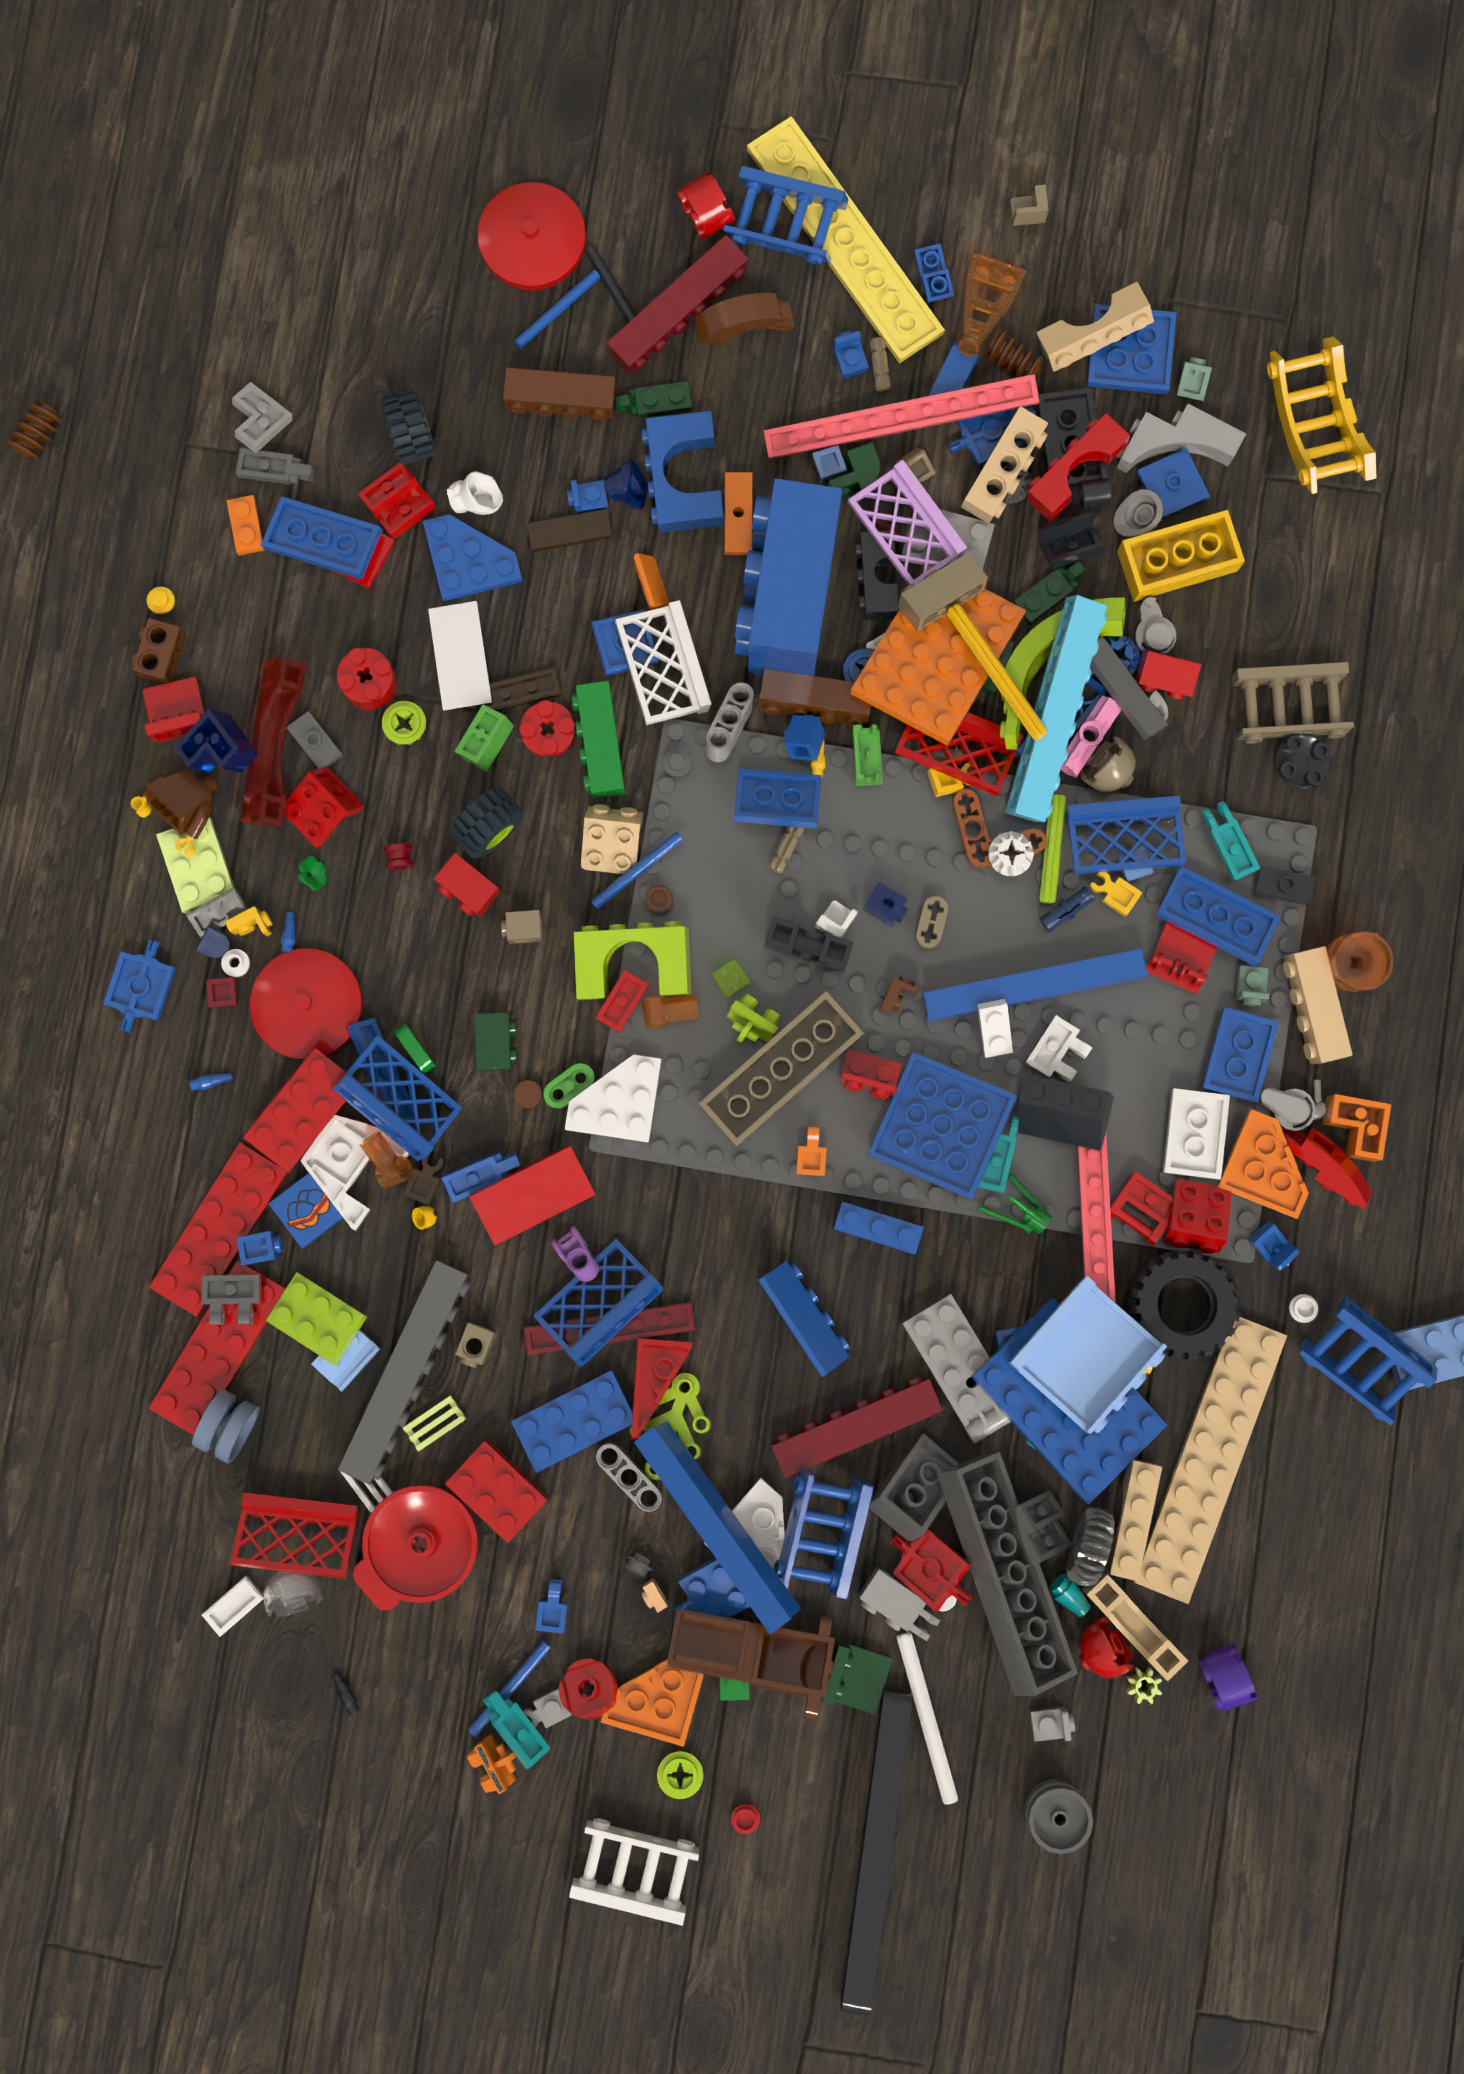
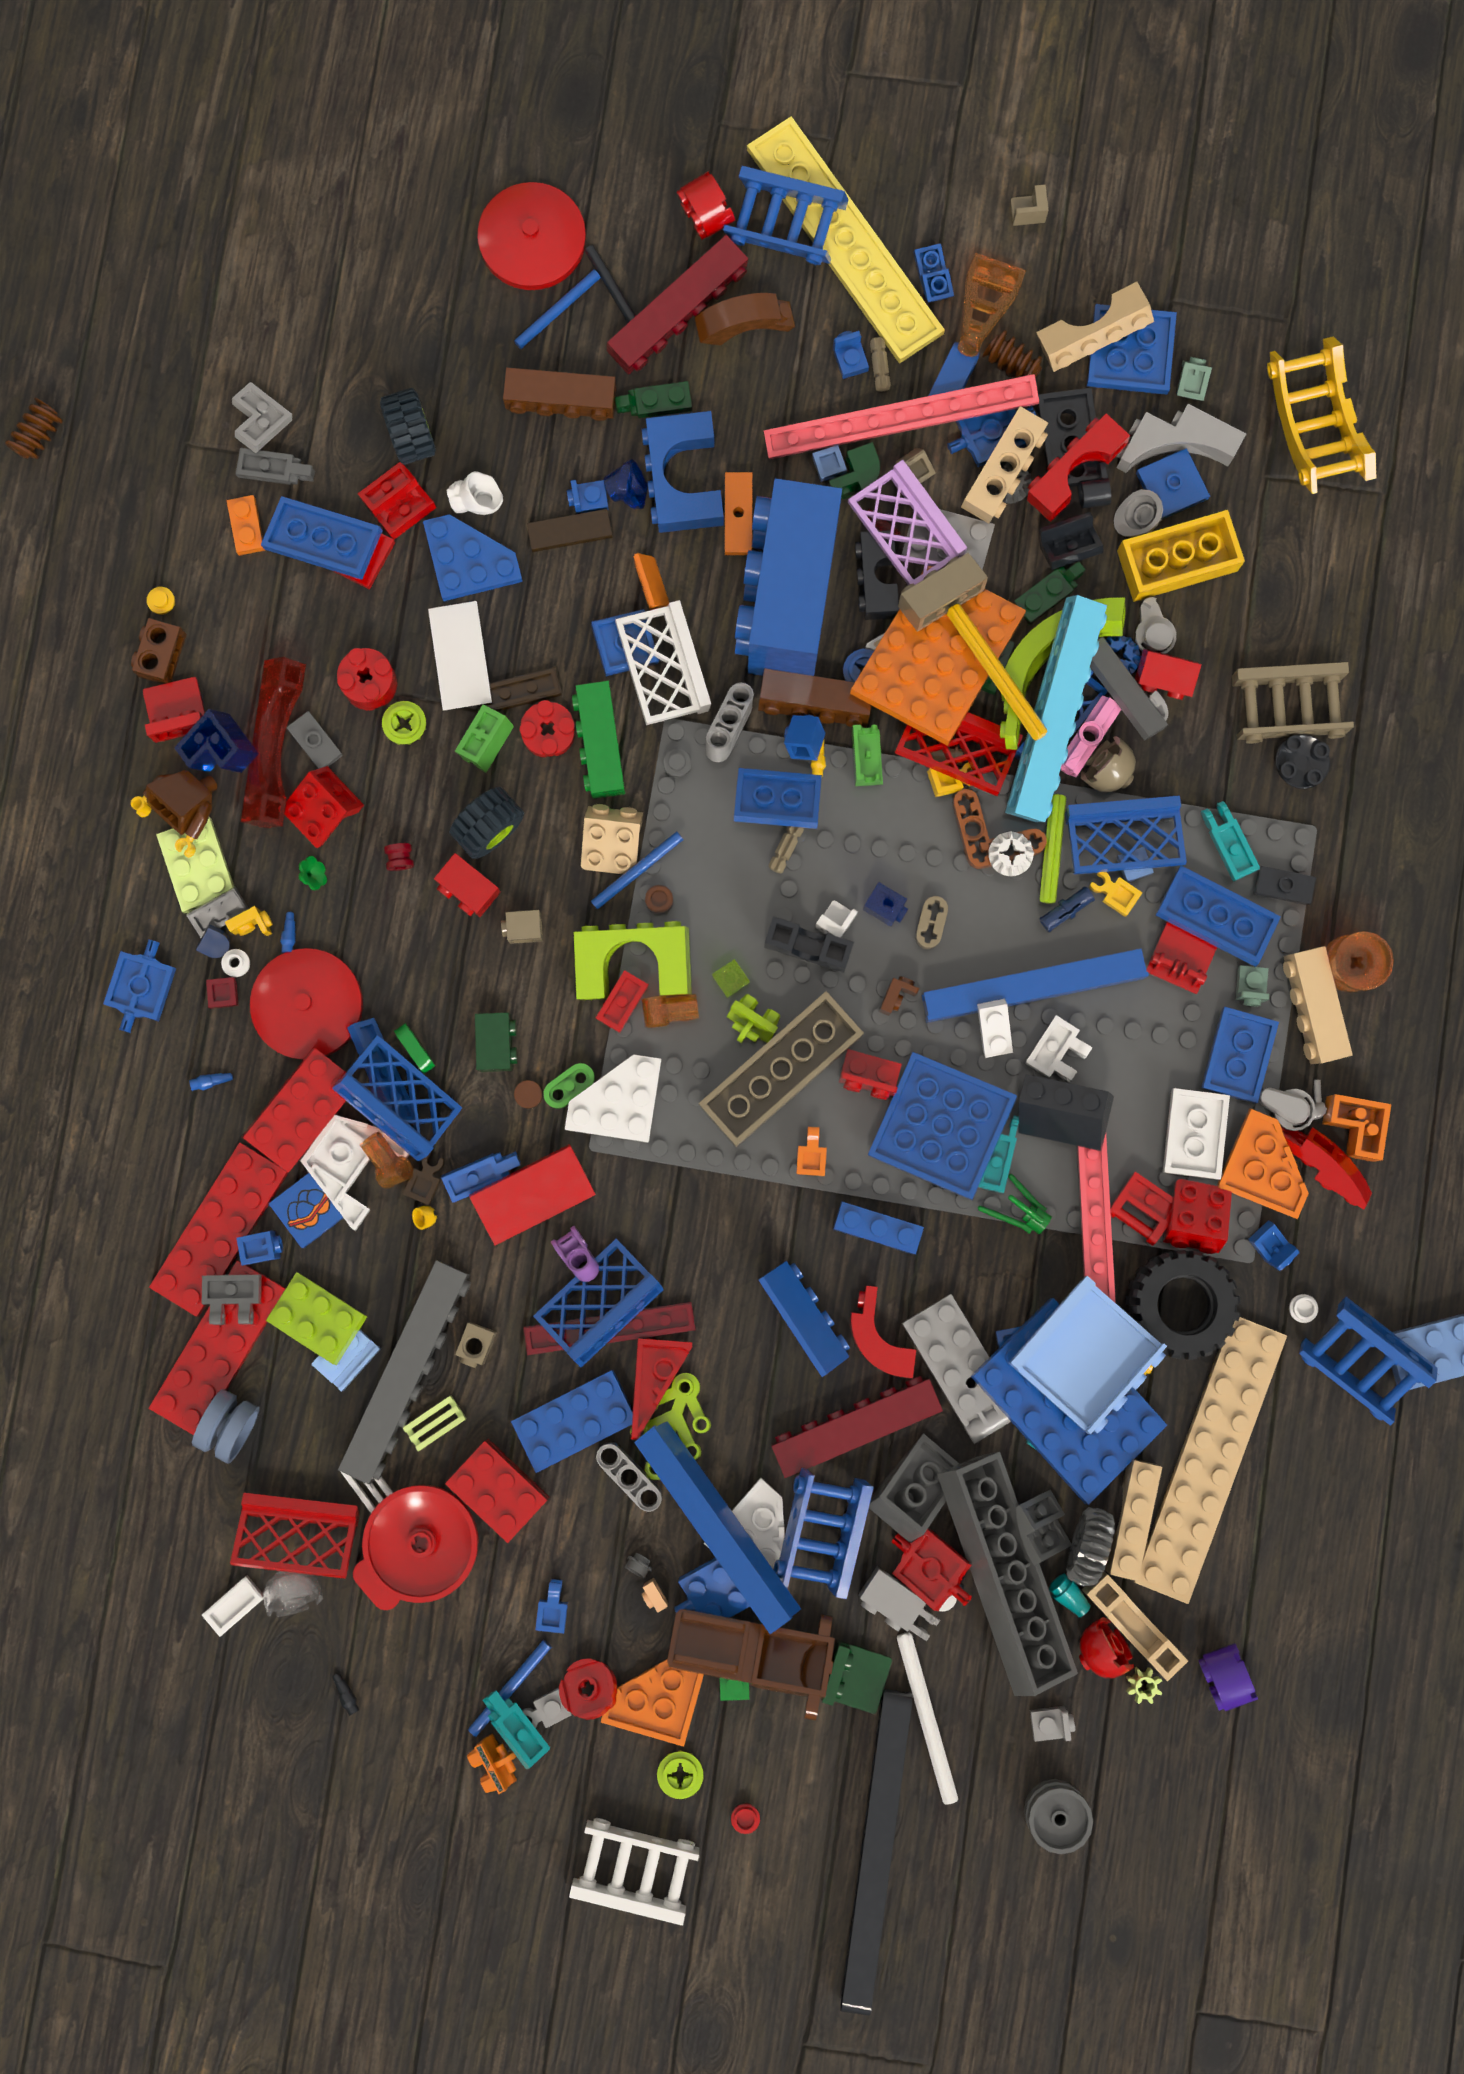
(888, 1358): none -> red arch

